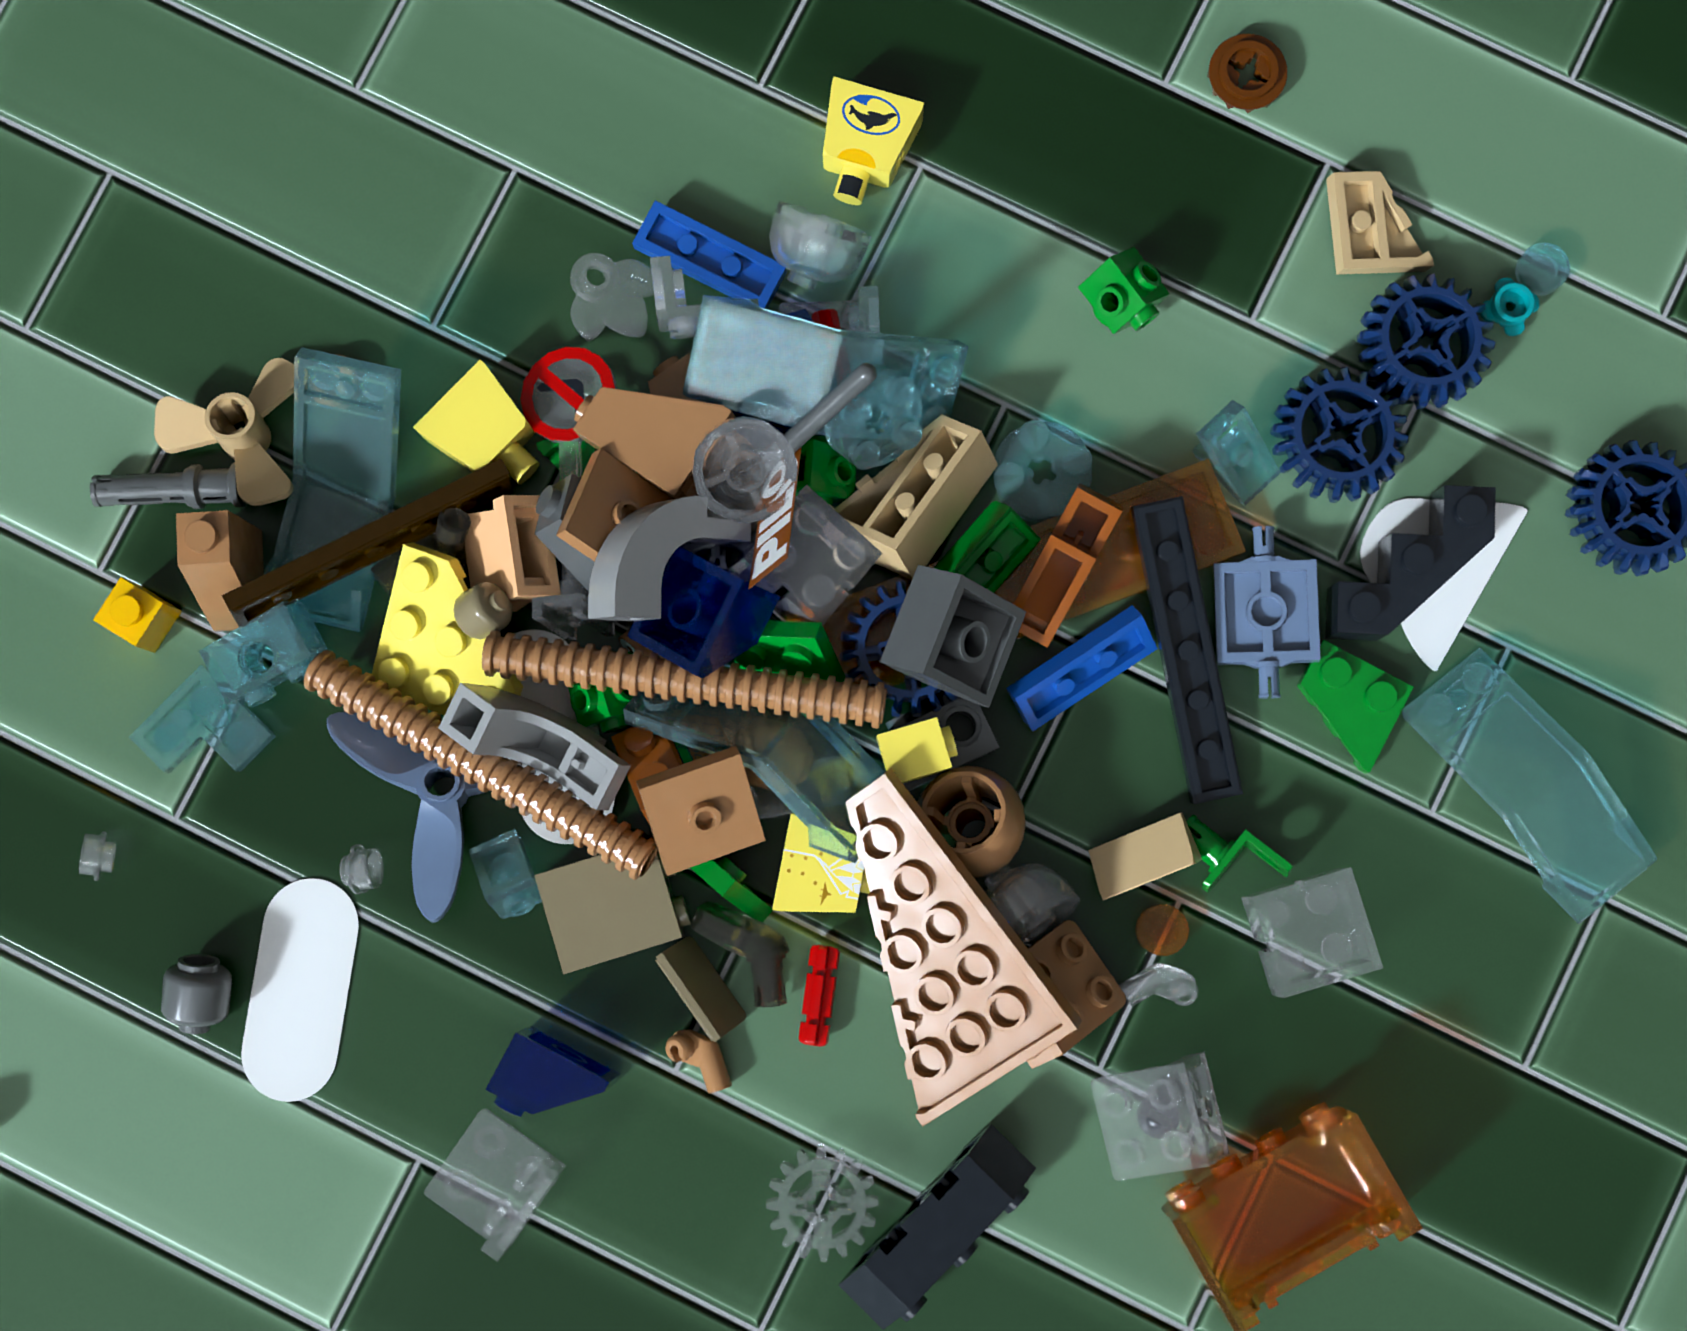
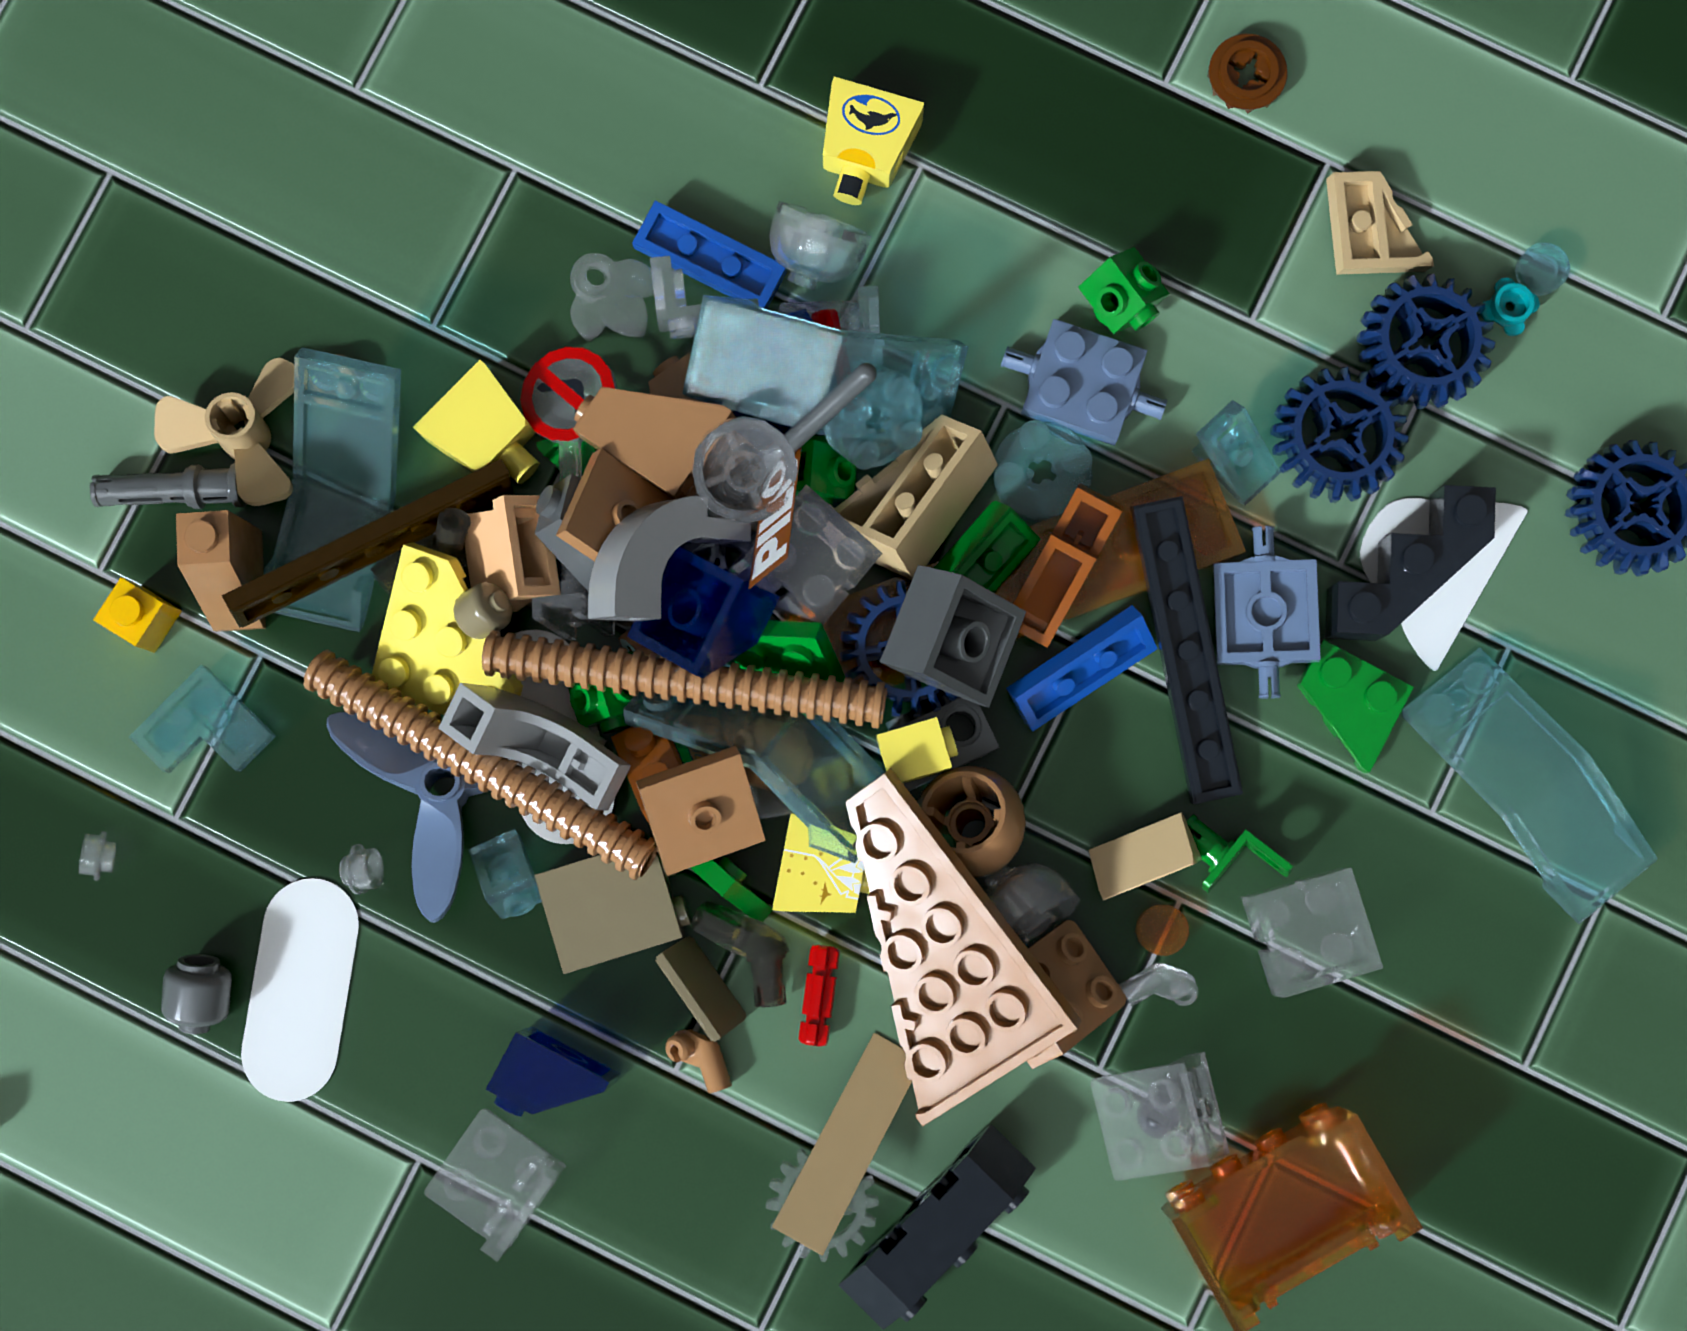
(237, 659): clear light blue brick -> none
(845, 1146): none -> tan sticker
(1084, 382): none -> sand blue plate

